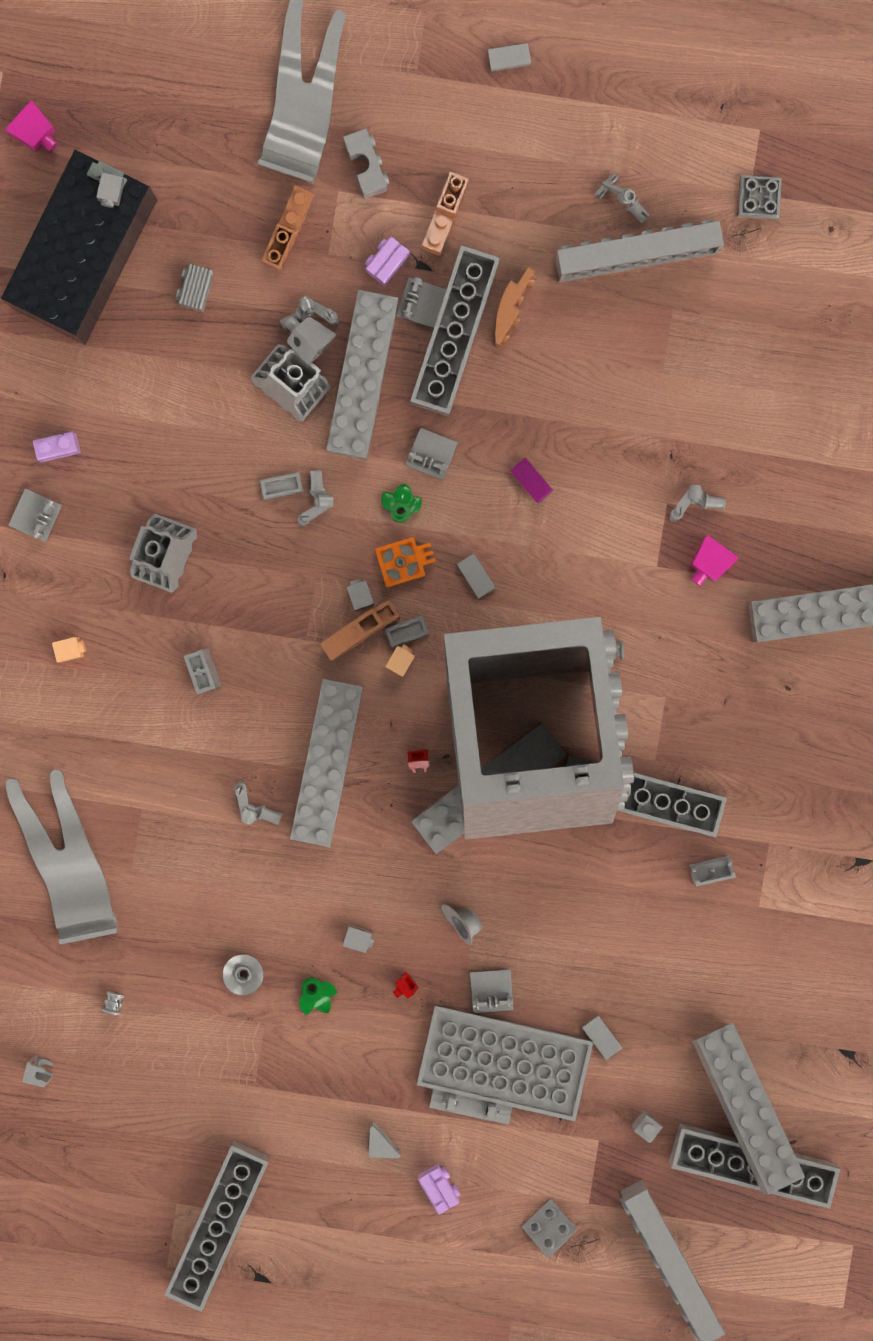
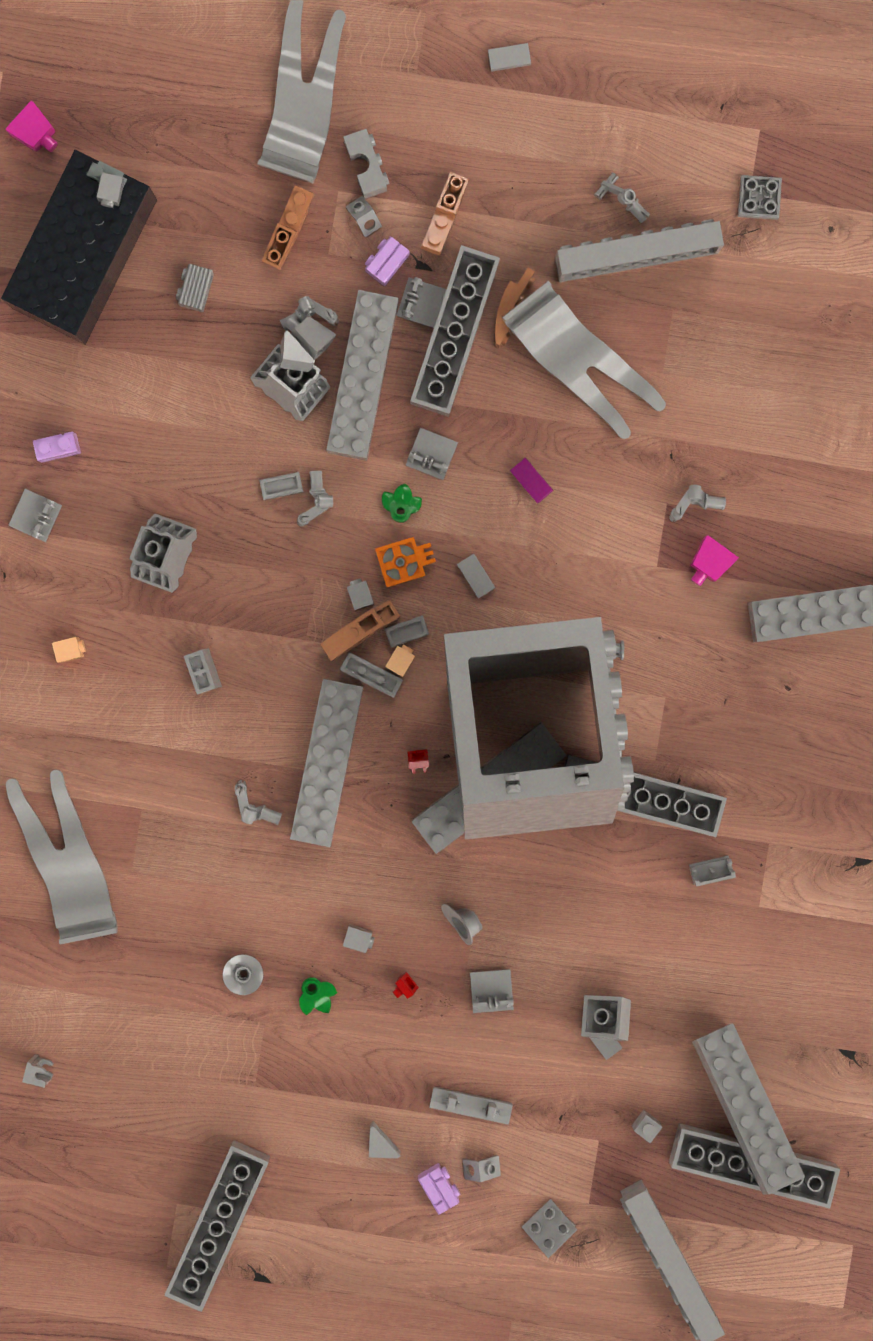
(113, 1003): light grey bush -> none
(293, 355): none -> light grey slope
(362, 212): none -> light grey bracket
(371, 674): none -> light grey plate
(483, 1169): none -> light grey bracket
(505, 1062): light grey plate -> none
(569, 349): none -> light grey flag
(606, 1017): none -> light grey slope

